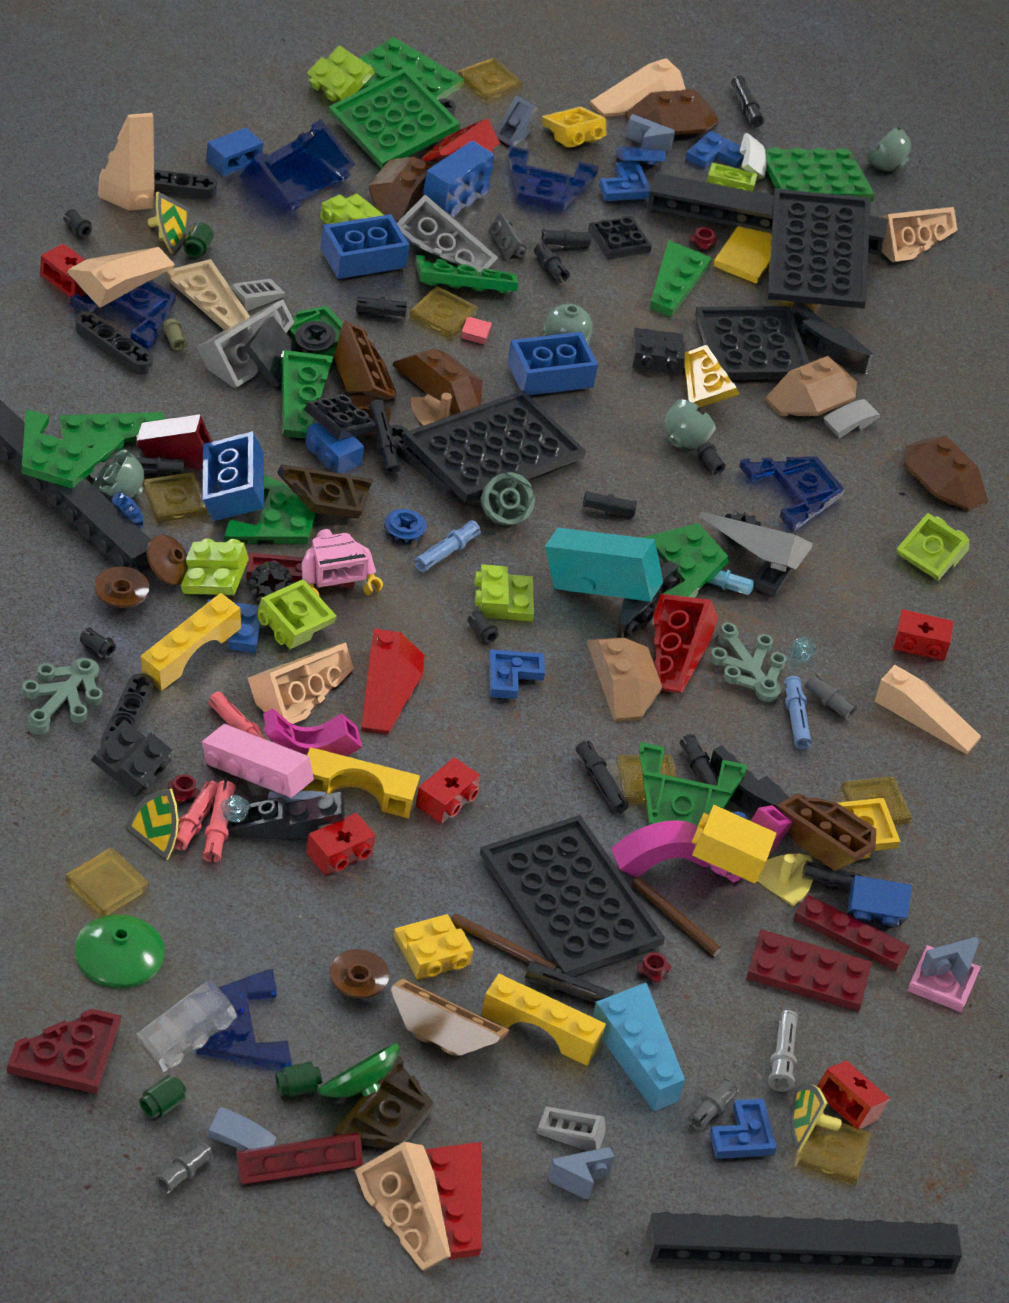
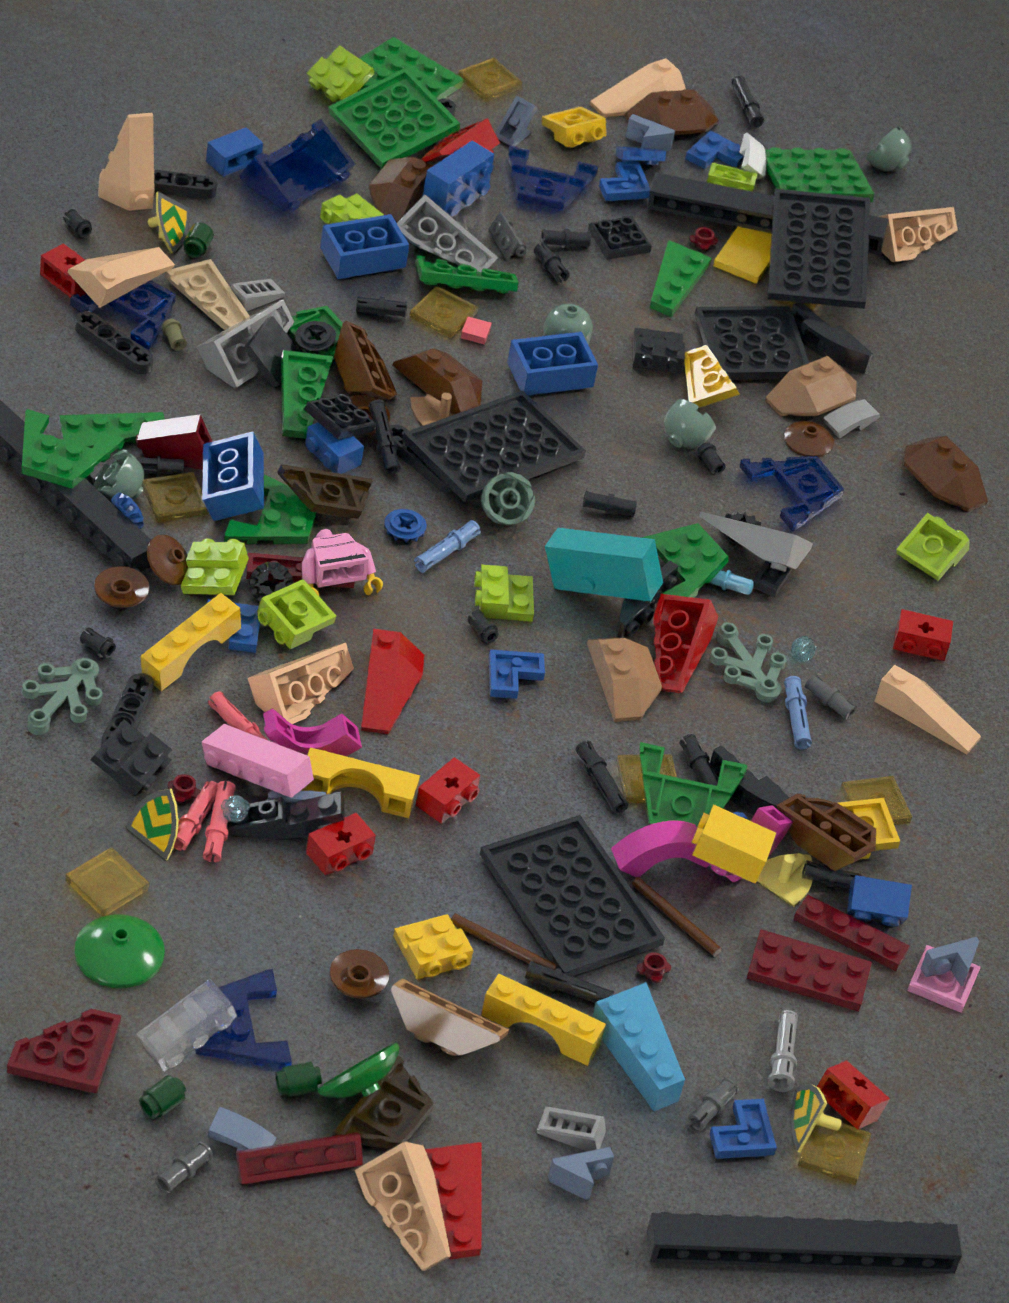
(808, 439): none -> reddish brown dish

